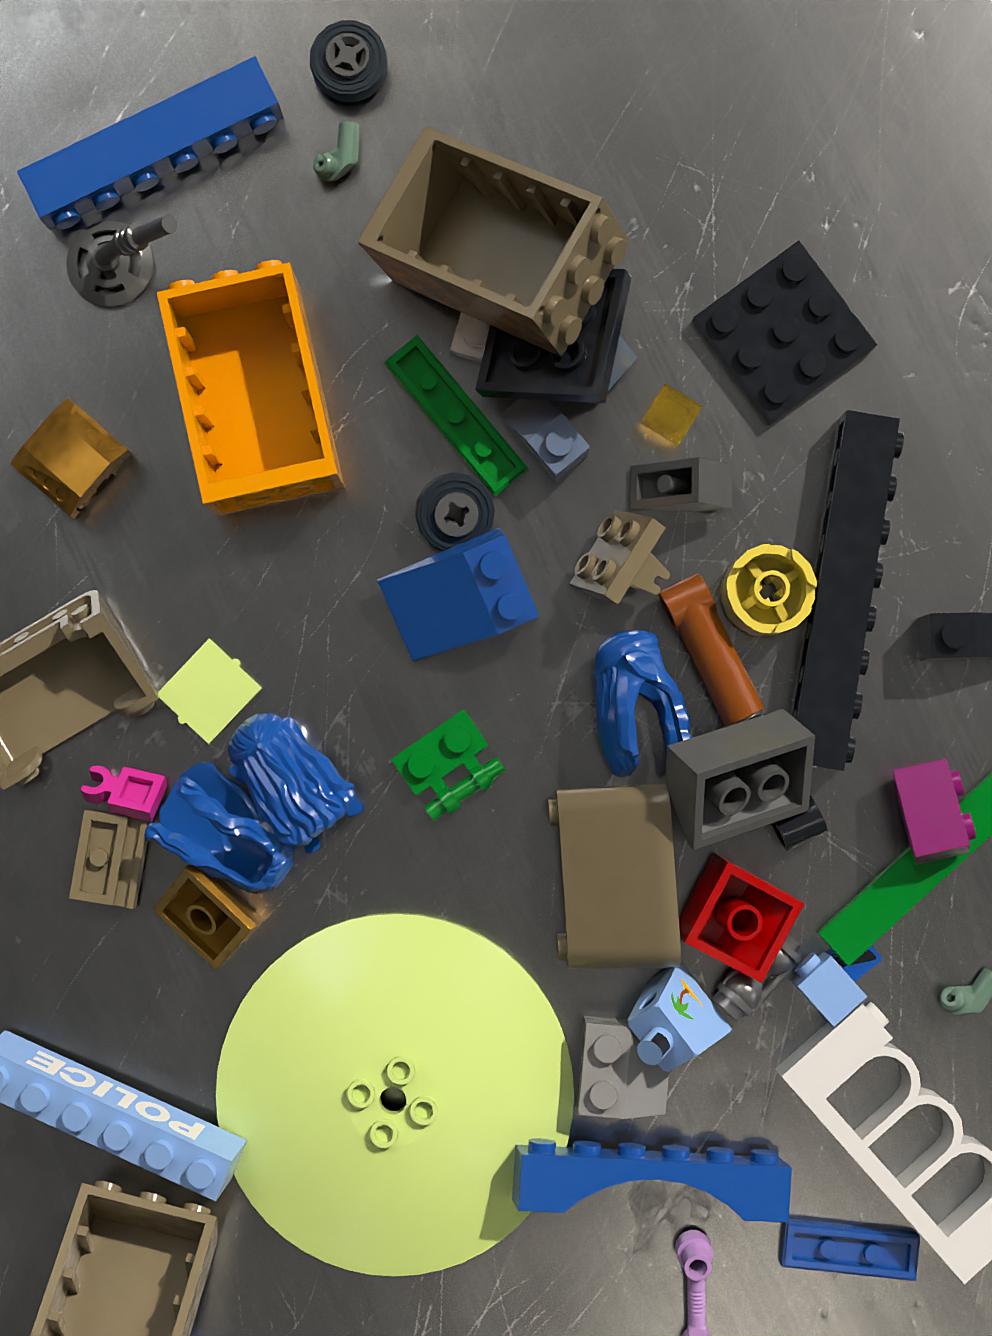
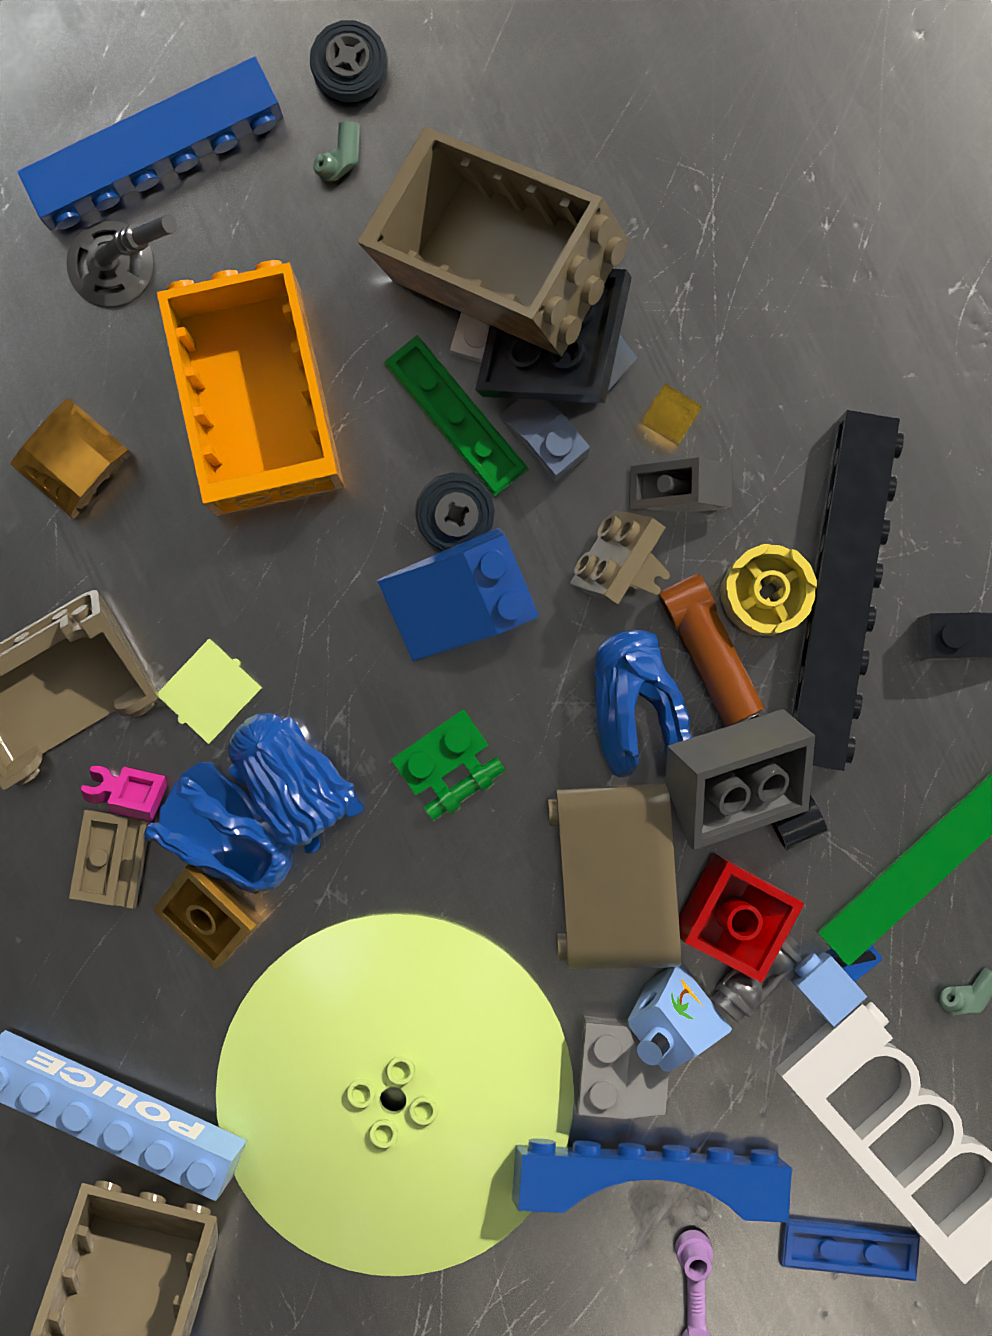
(784, 332): black plate -> none
(932, 811): magenta brick -> none

